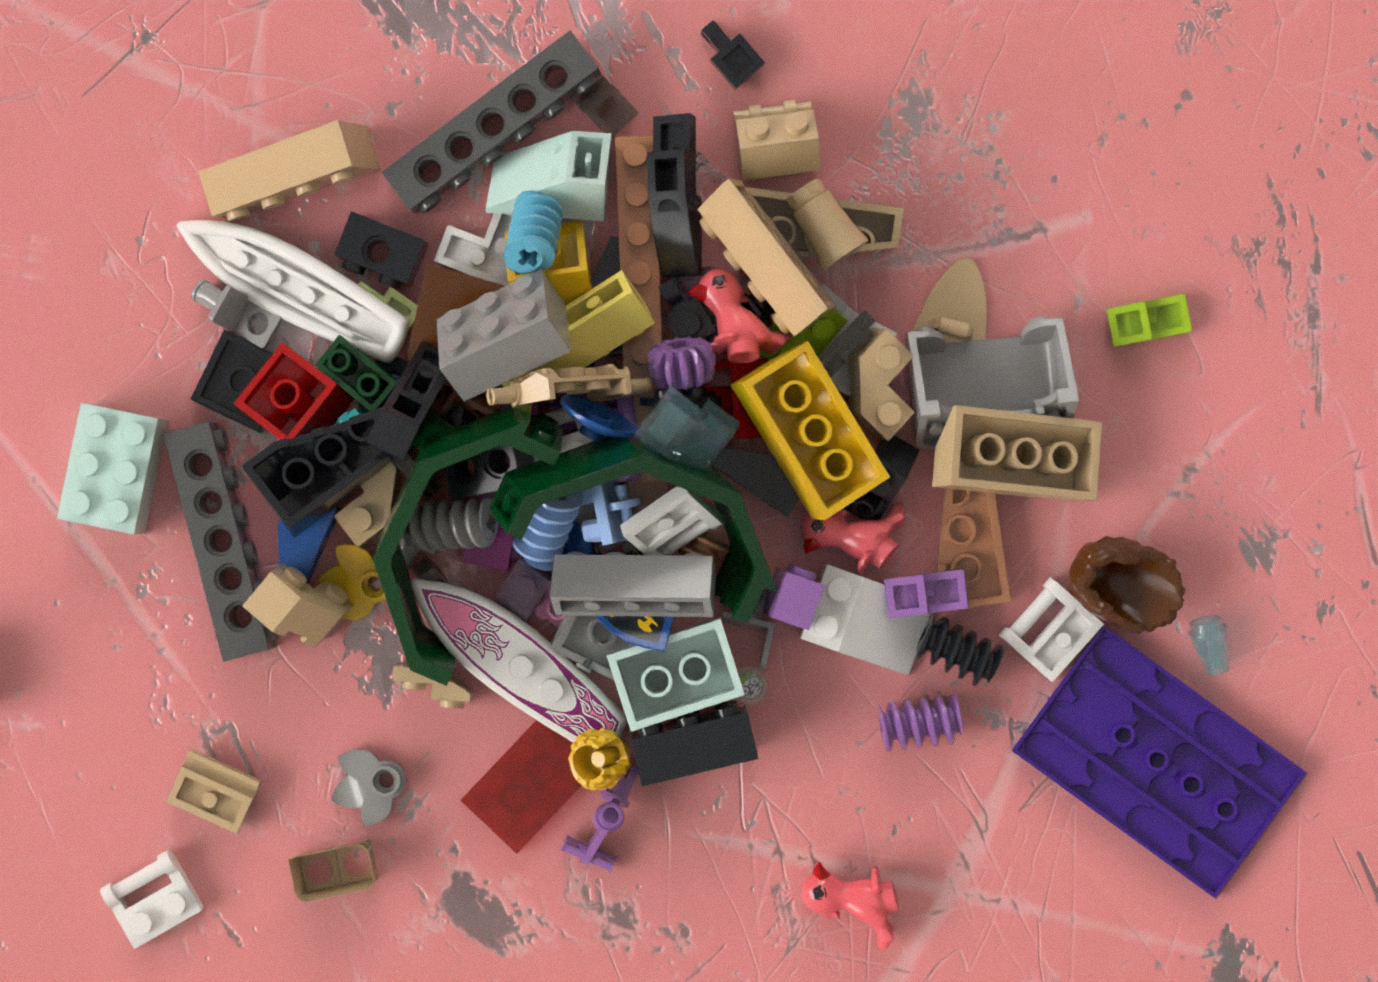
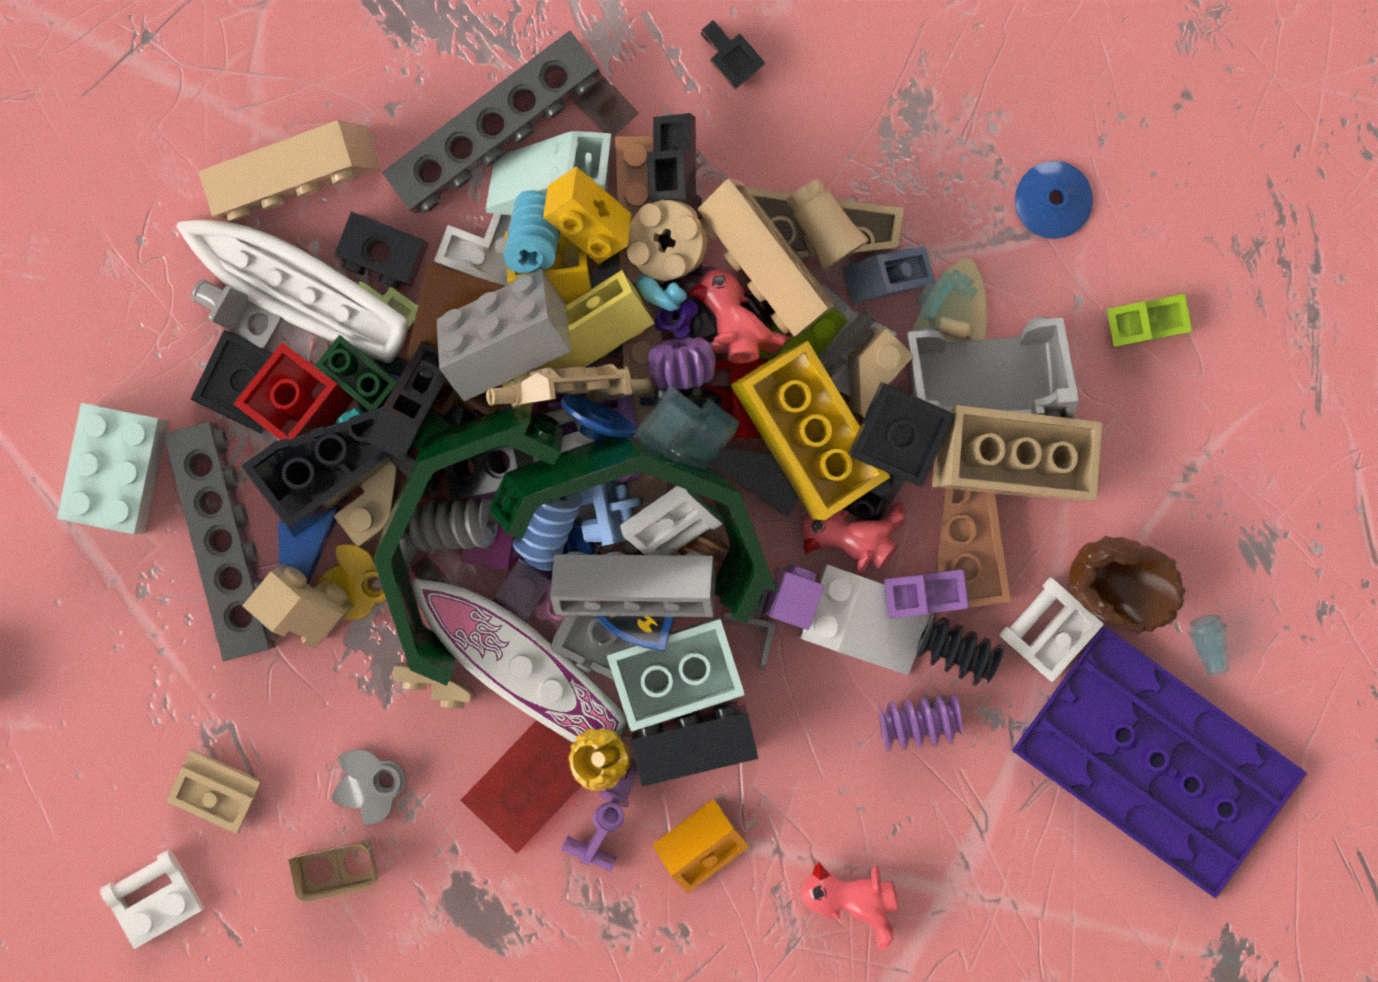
(587, 215): none -> yellow brick
(644, 245): none -> tan plate
(656, 295): none -> medium azure arm
(680, 327): none -> dark purple plate
(700, 846): none -> light orange panel
(754, 685): clear tile -> none
(777, 140): tan brick -> none
(888, 274): none -> sand blue slope
(901, 434): none -> black tile
(934, 295): none -> clear light blue bracket
(1039, 213): none -> blue dish

